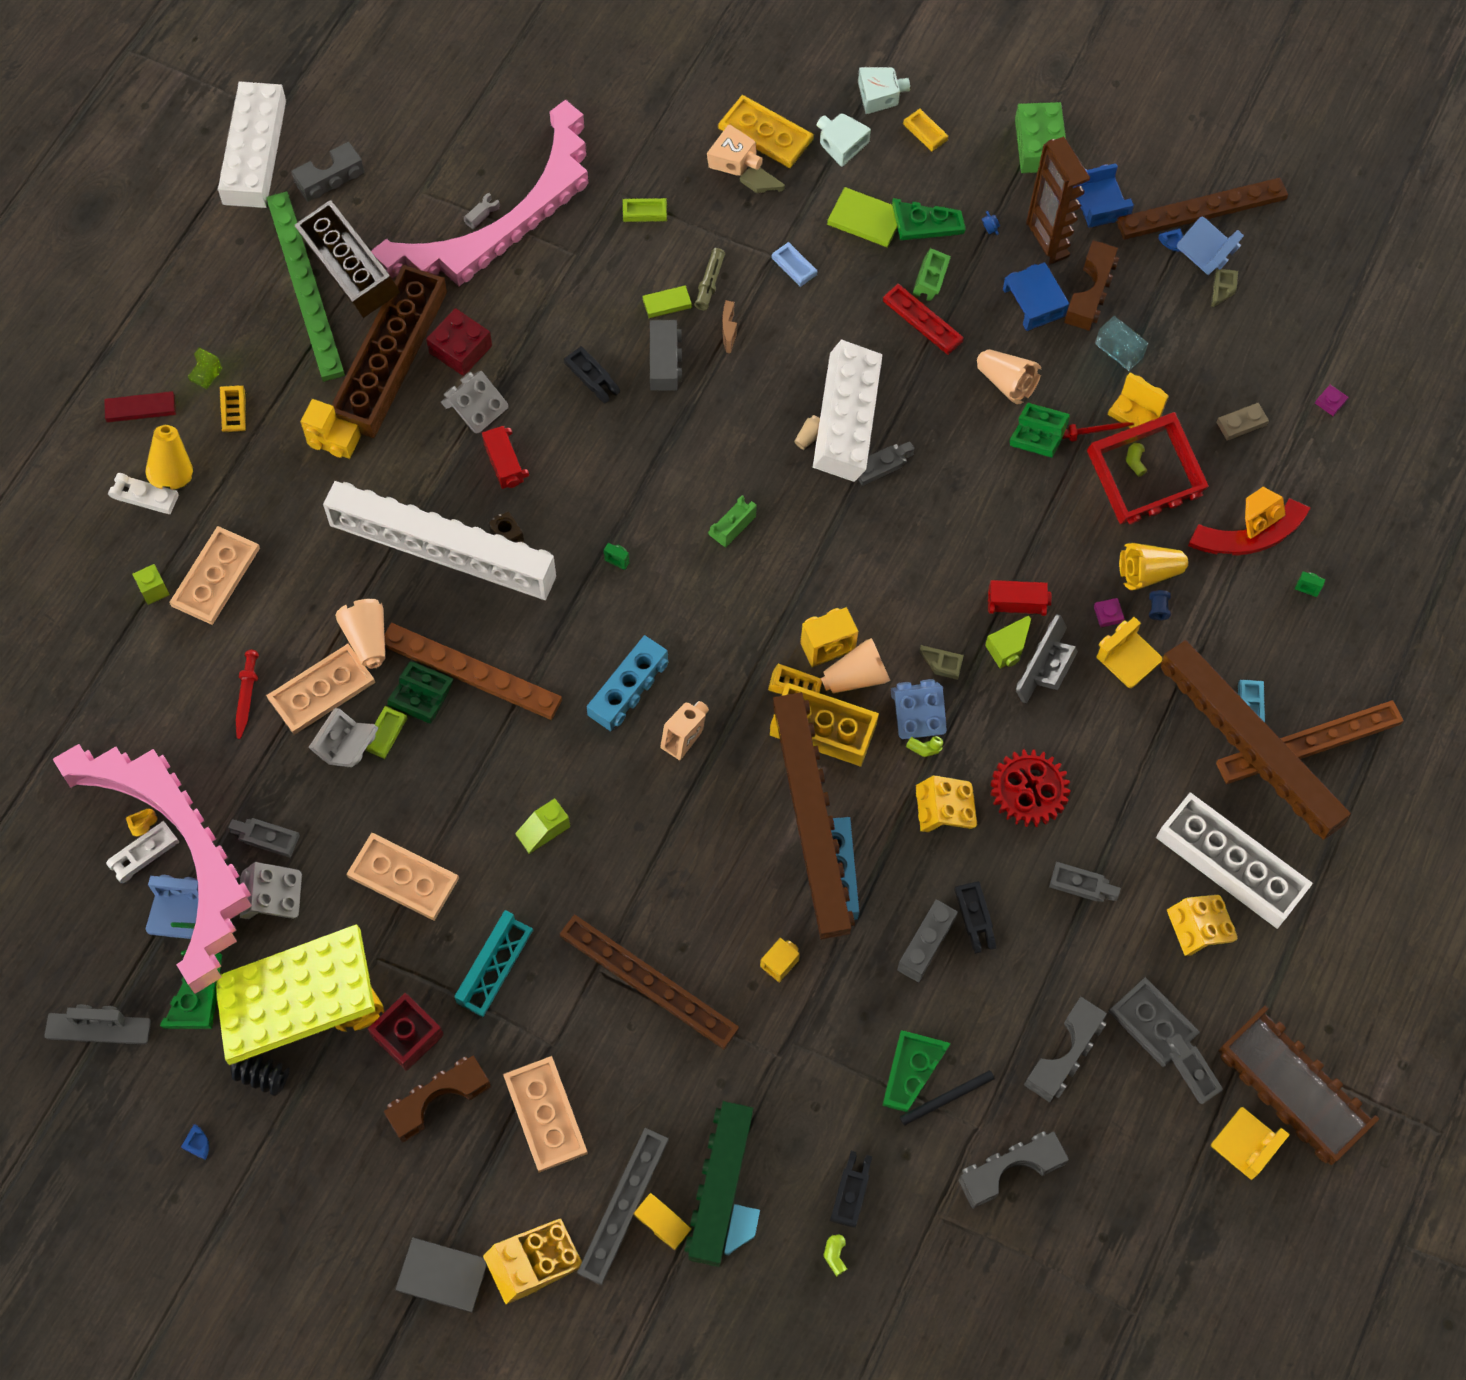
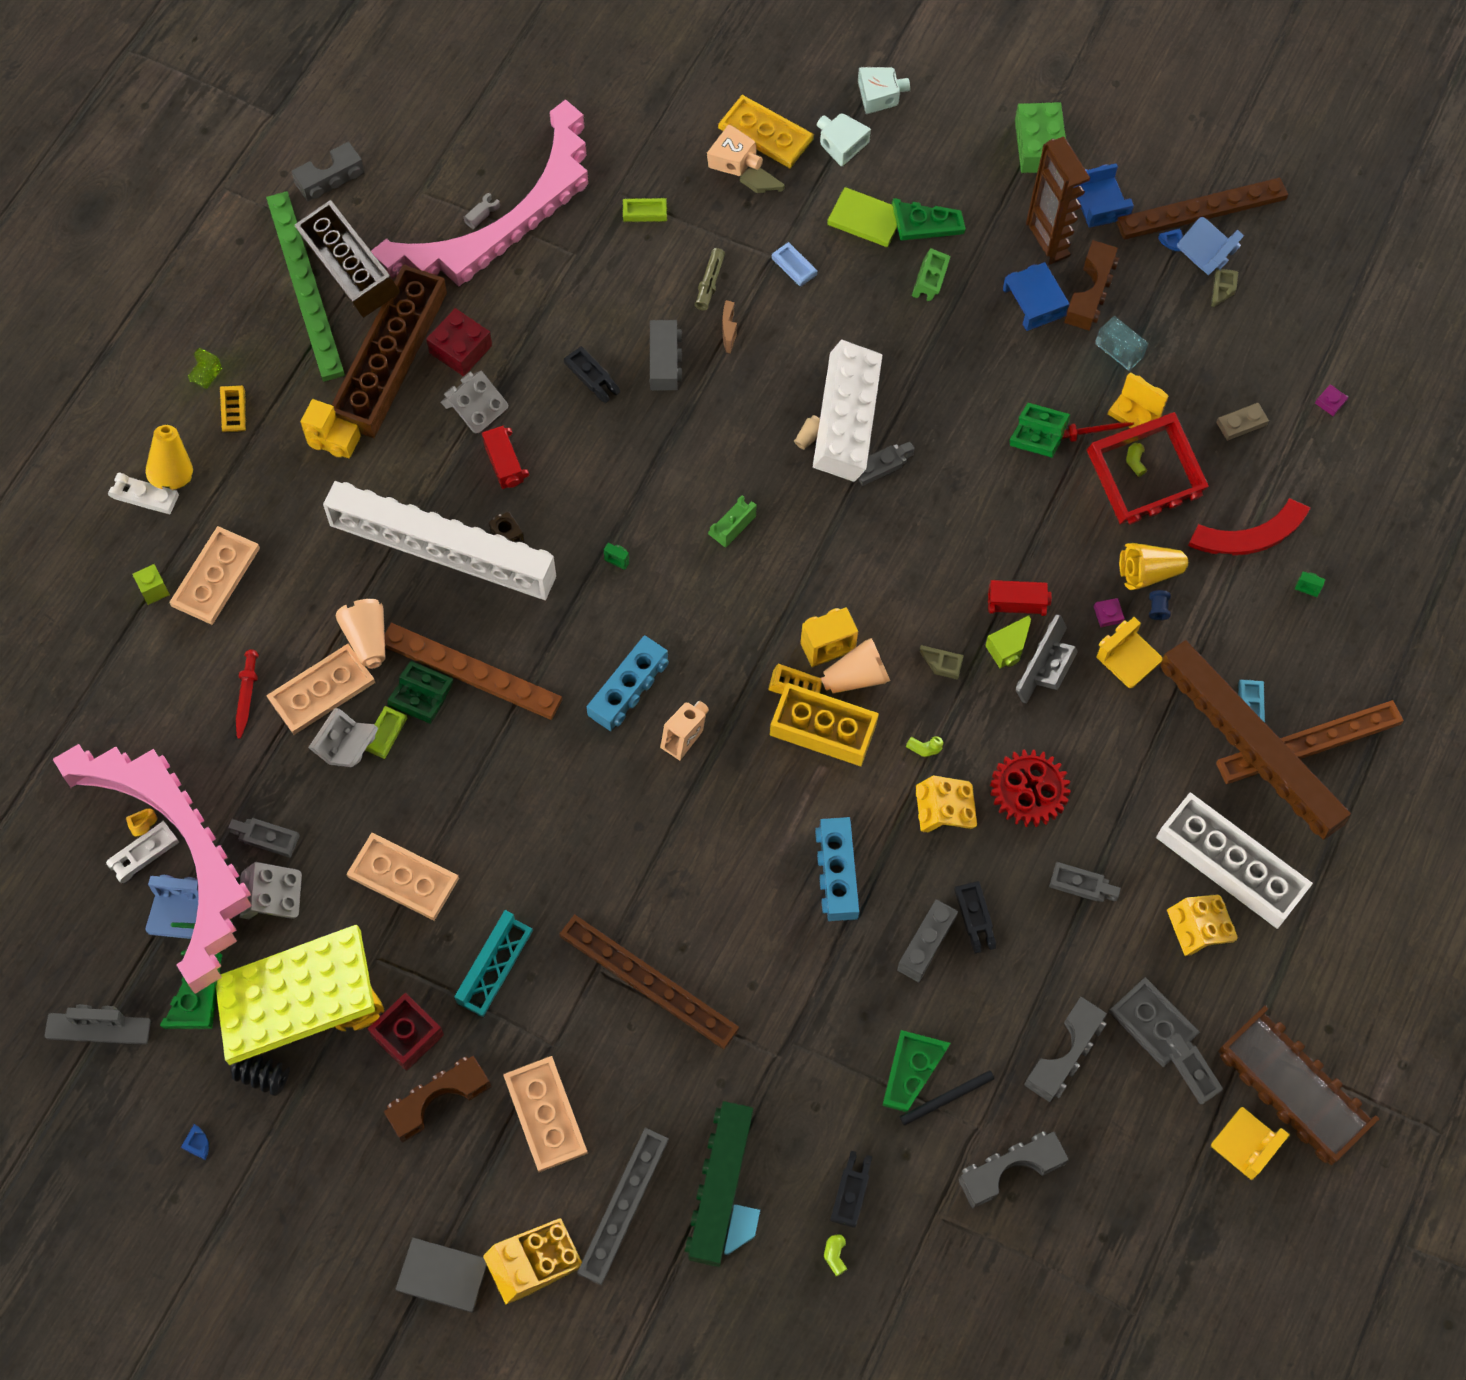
(139, 406): dark red tile -> none
(252, 144): white brick -> none
(543, 826): lime slope -> none
(662, 1221): yellow slope -> none
(667, 301): lime tile -> none
(780, 959): yellow brick -> none
(811, 816): reddish brown brick -> none
(919, 709): medium blue bracket -> none
(923, 319): red tile -> none
(925, 130): yellow tile -> none
(990, 223): blue plate -> none
(1010, 374): light nougat cone -> none
(1262, 510): light orange slope -> none

